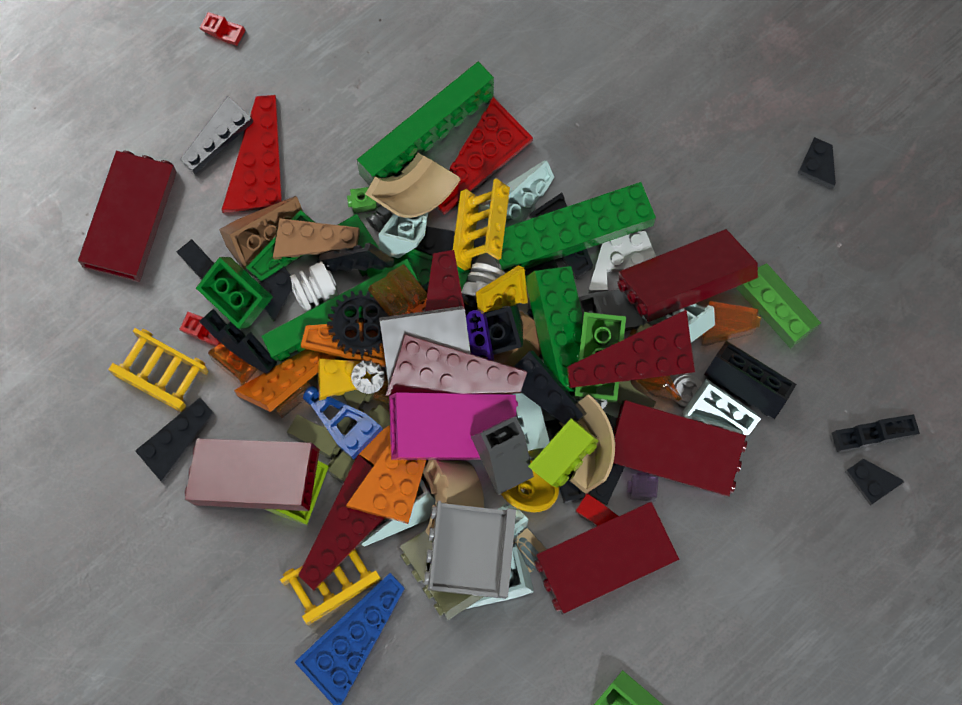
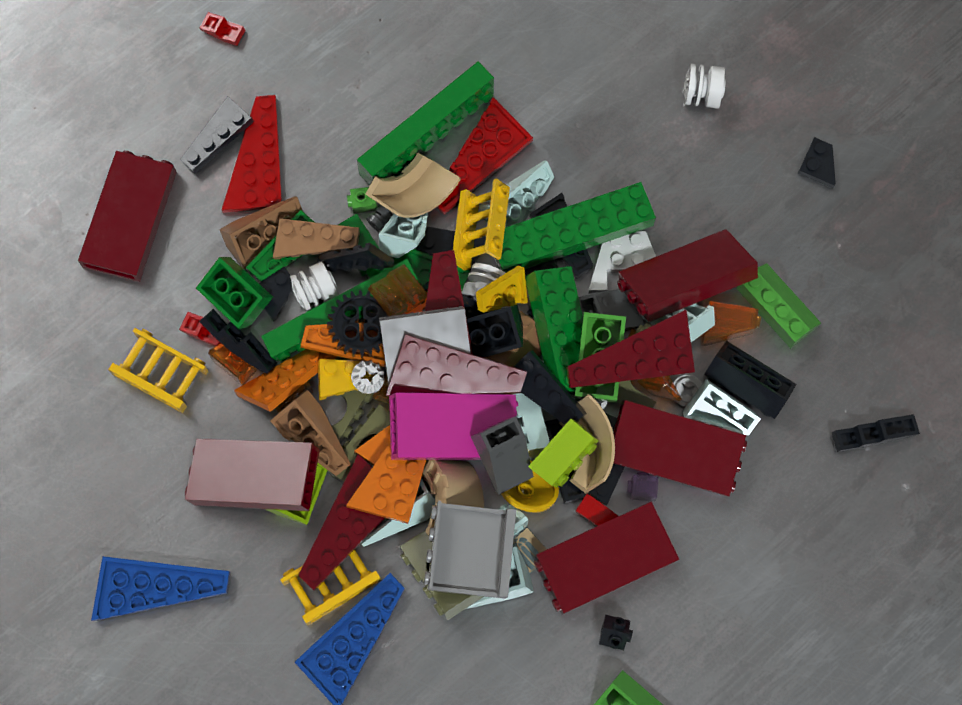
(139, 586): none -> blue wing
(170, 443): black wing -> none
(195, 258): black tile -> none
(307, 423): none -> medium nougat wedge
(358, 436): plate -> none
(477, 350): dark purple beam -> none
(615, 632): none -> black brick
(706, 86): none -> white wheel
(872, 480): black wing -> none

